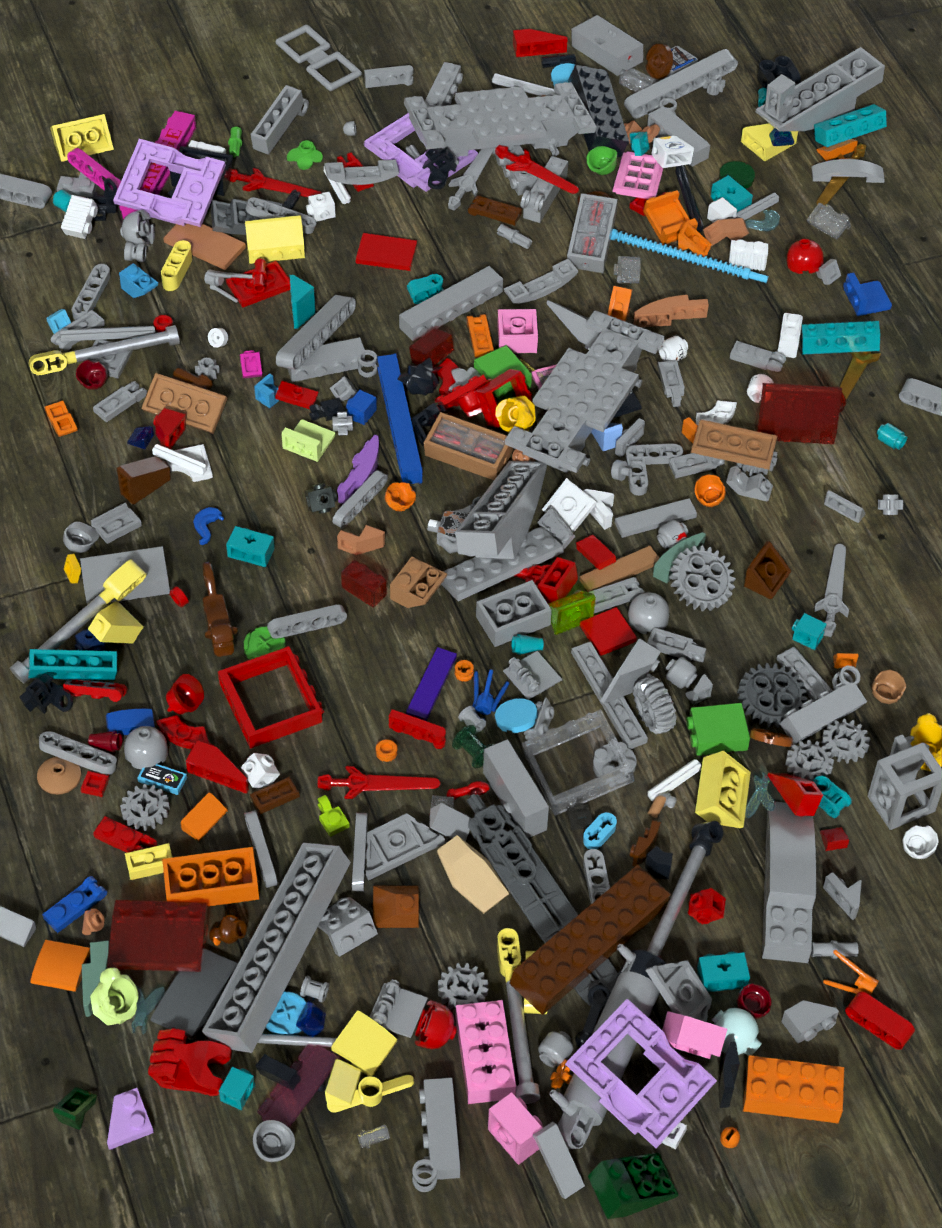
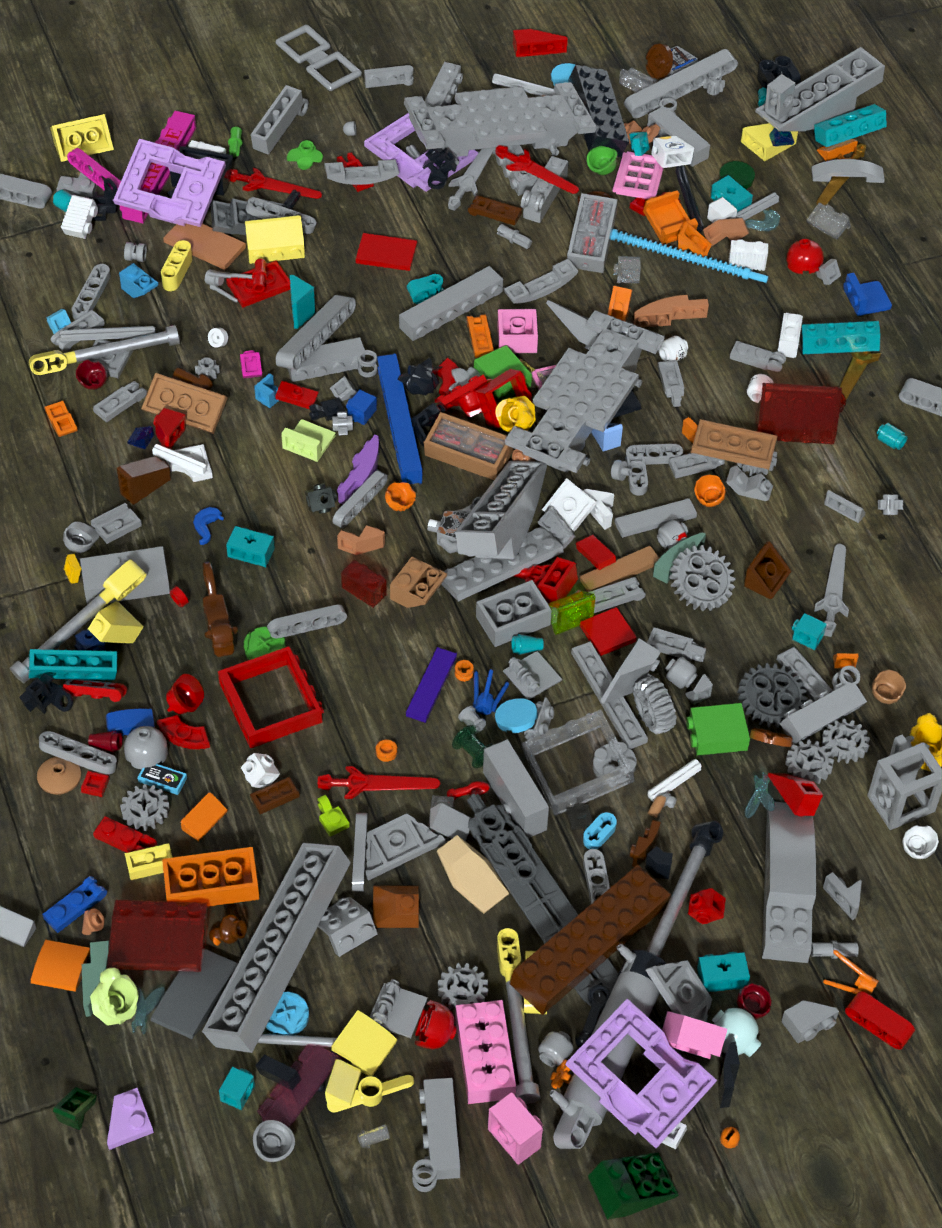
(137, 228): light grey cylinder -> none
(162, 322): red tile -> none
(185, 1065): red piece -> none
(211, 764): red slope -> none
(260, 849): light grey beam -> none
(311, 1019): clear blue slope -> none
(314, 989): light grey bush -> none
(321, 206): white brick -> none
(340, 191): white axle -> none
(417, 728): red plate -> none
(433, 345): clear red brick -> none
(554, 61): black axle -> none
(558, 1160): light grey tile -> none
(607, 45): light grey brick -> none
(629, 437): light grey plate -> none
(647, 612): light grey cylinder -> none
(721, 413): white tile -> none
(723, 790): light yellow slope -> none
(793, 1089): orange brick -> none
(833, 796): teal piece -> none
(834, 839): red slope -> none

